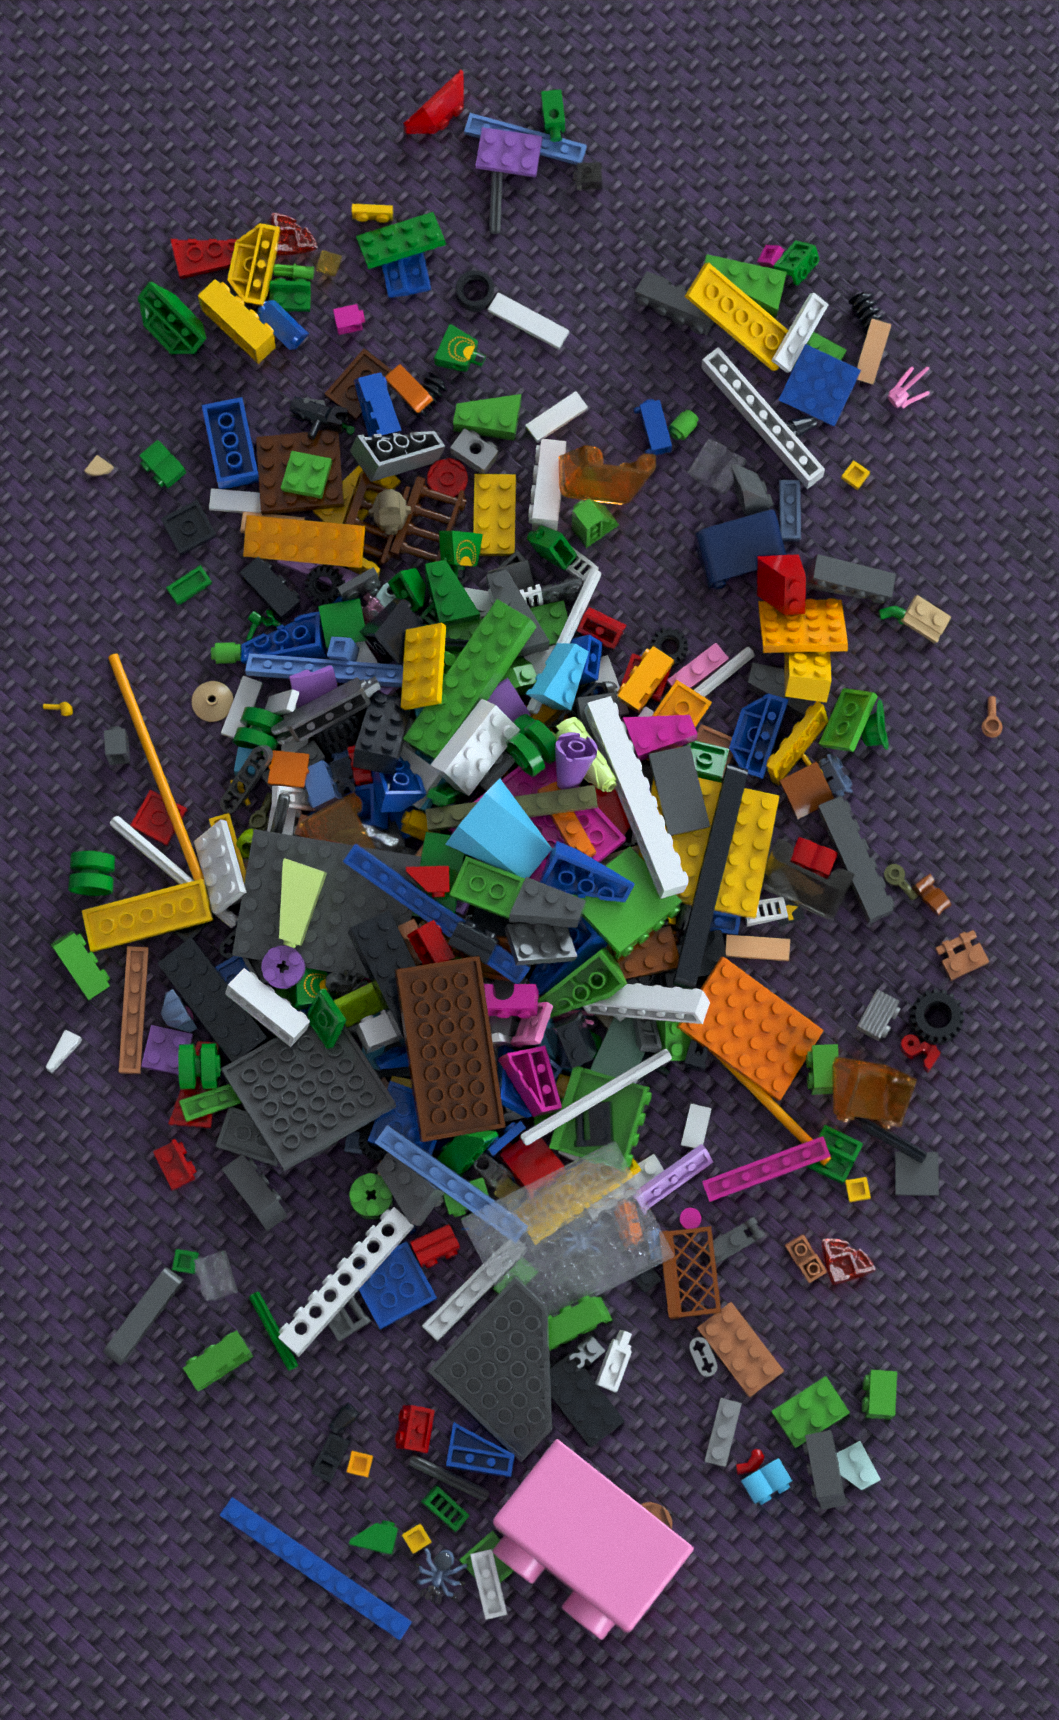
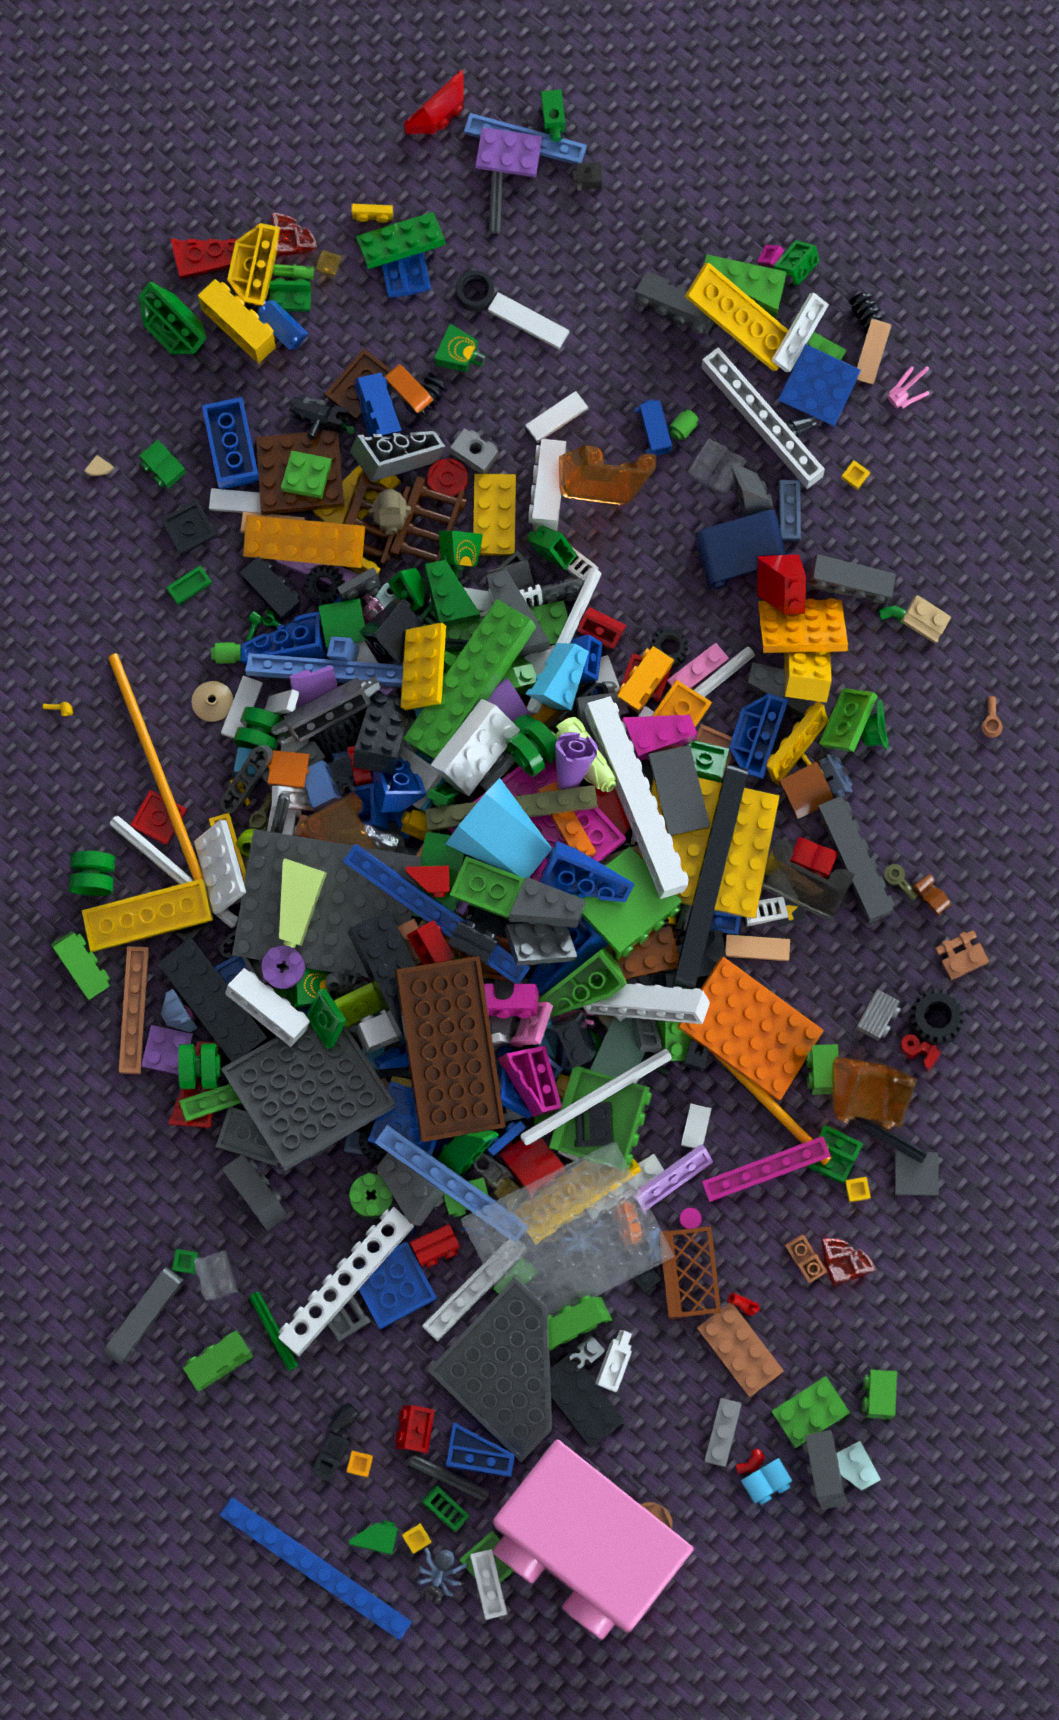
(64, 1048): white slope -> none
(116, 746): dark grey piece -> none
(174, 1165): red bracket -> none
(348, 319): dark pink brick -> none
(489, 417): bright green wedge -> none
(591, 521): bright green wedge -> none
(698, 1358): light grey beam -> none
(735, 1240): dark grey plate -> none
(744, 1304): none -> red arm

